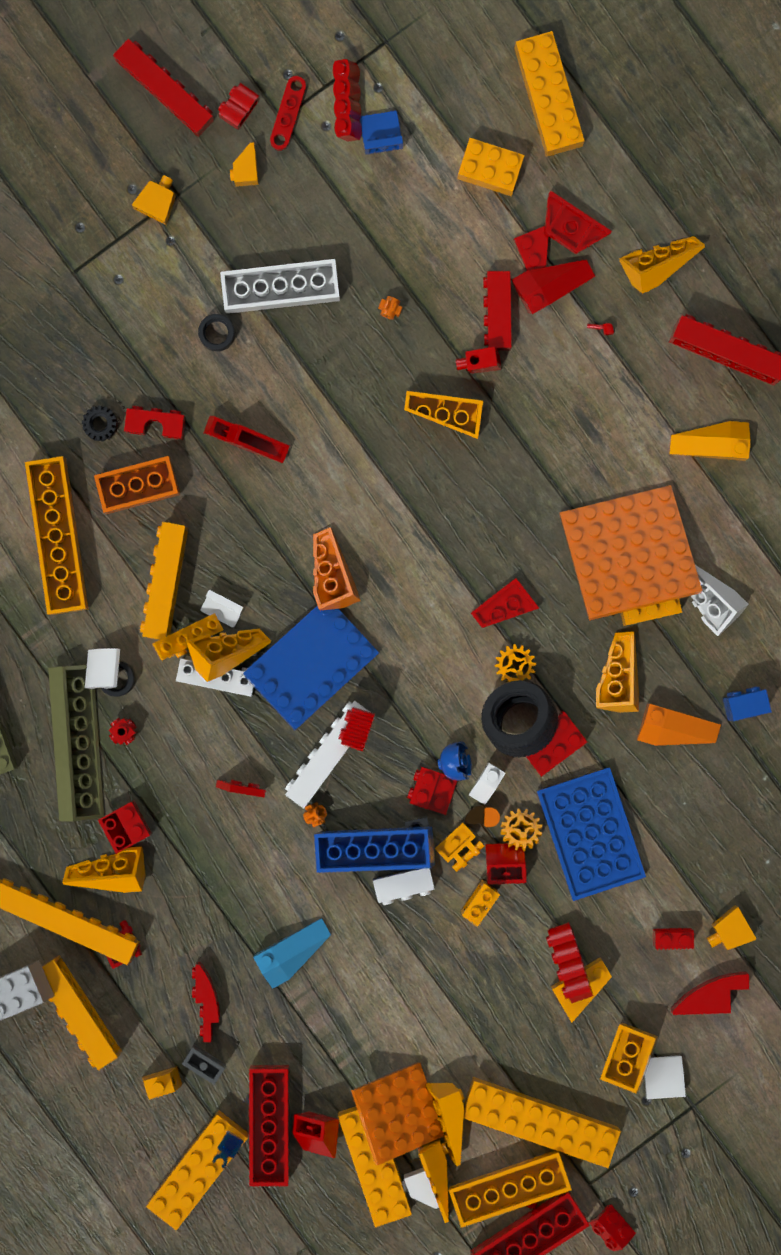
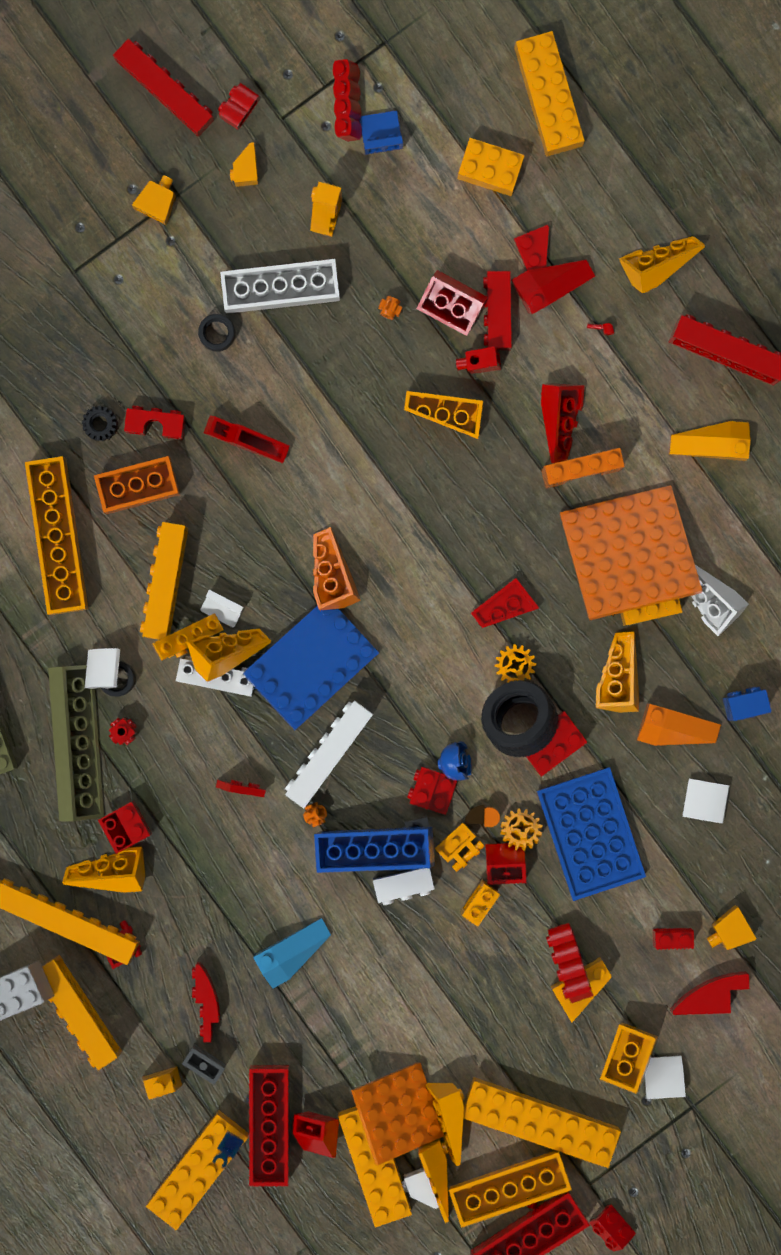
(288, 113): red plate -> none
(326, 207): none -> light orange wedge
(357, 728): red brick -> none
(452, 302): none -> red brick
(487, 783): white slope -> none
(559, 409): none -> red wedge
(571, 226): red wing -> none
(598, 463): none -> orange arch
(706, 801): none -> white slope

